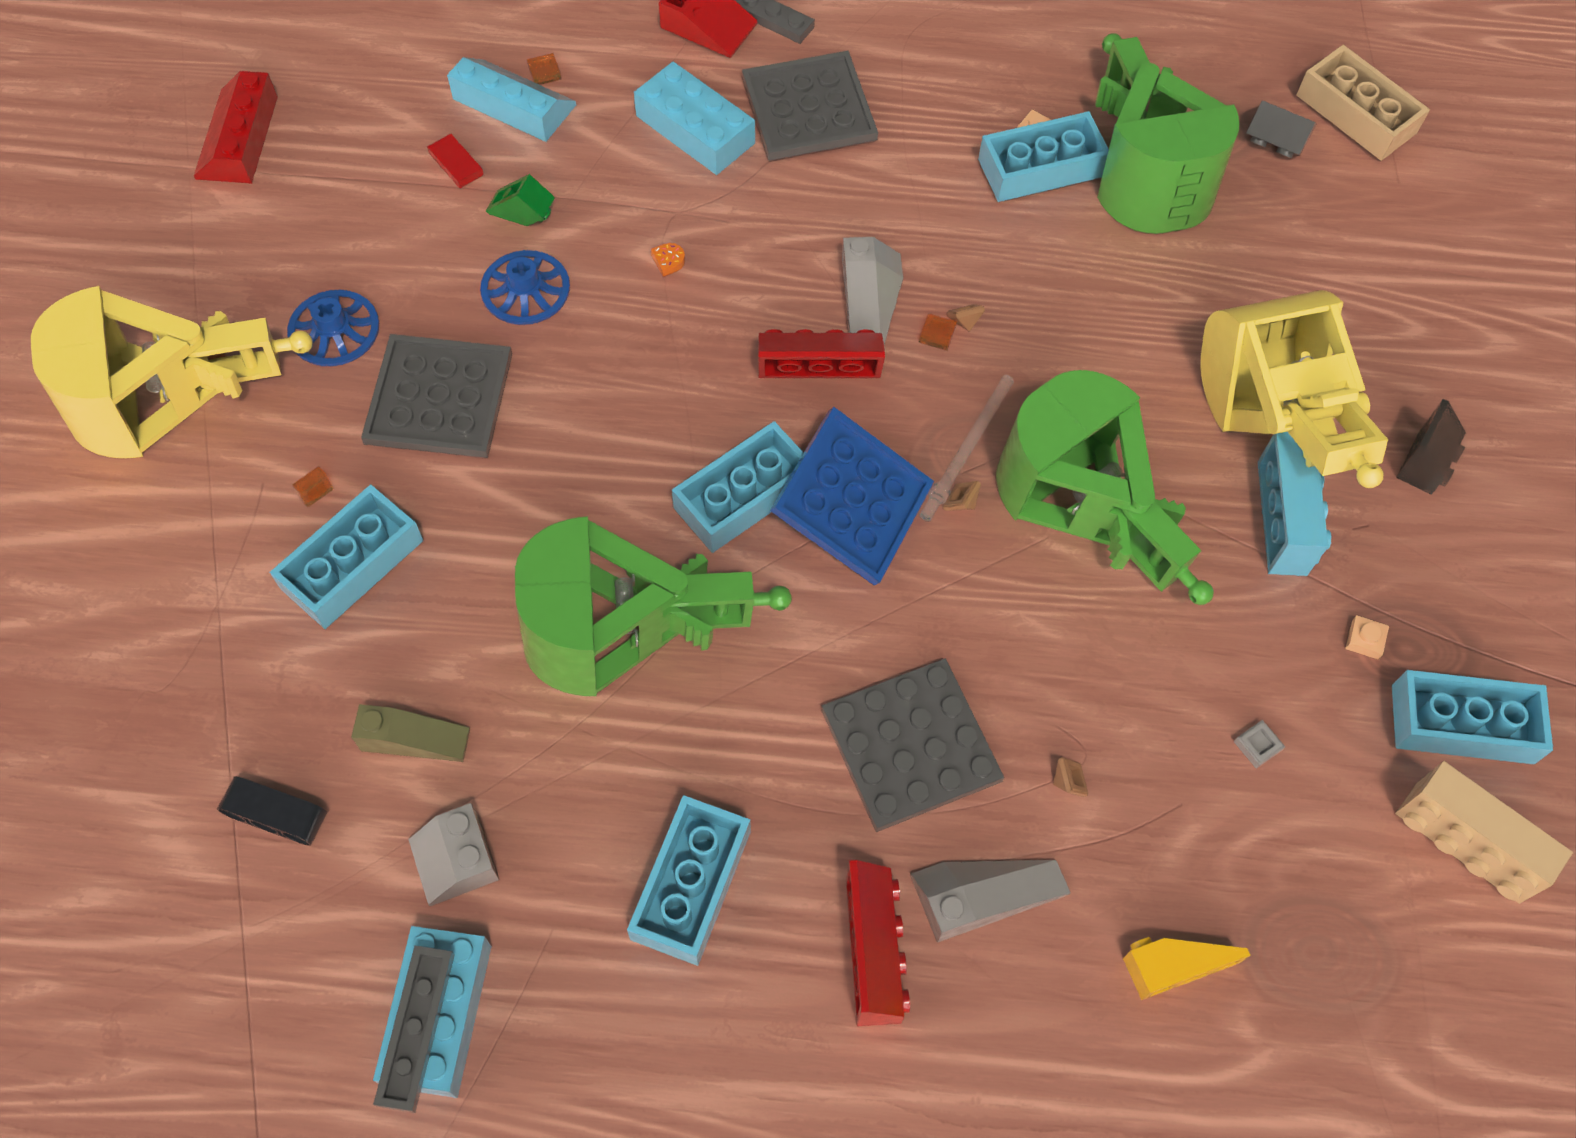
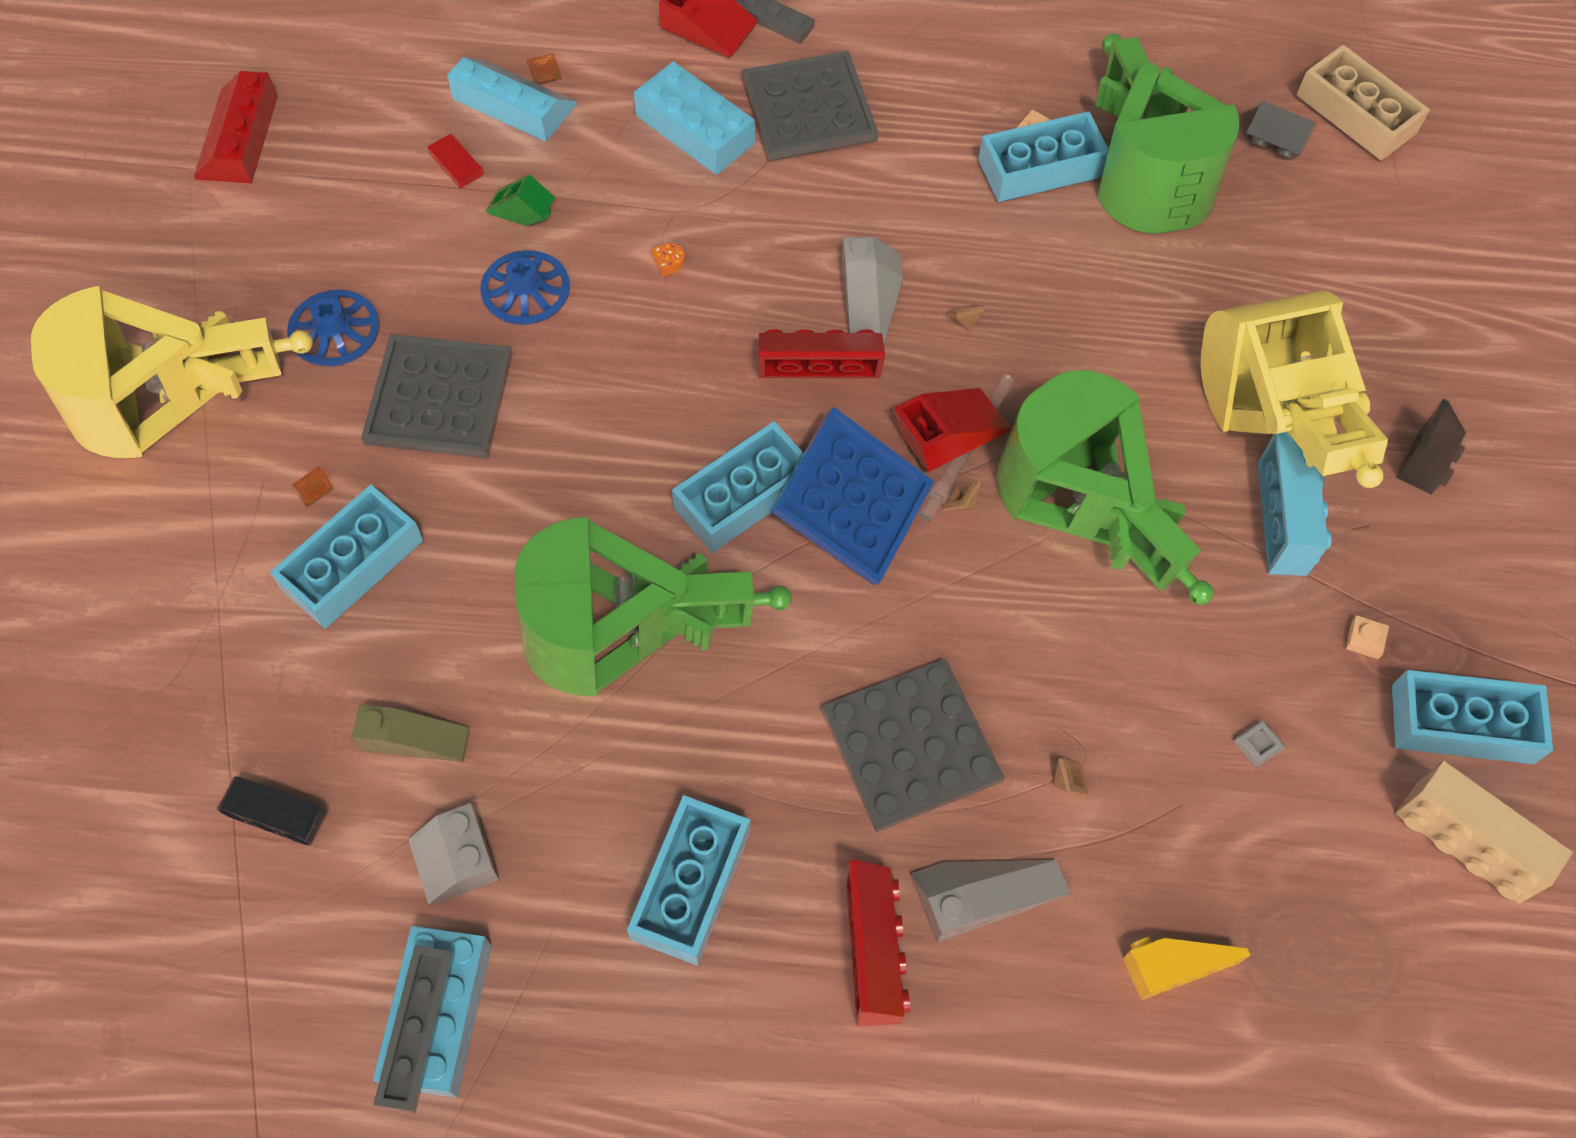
(937, 332): clear orange tile -> none
(948, 424): none -> red slope

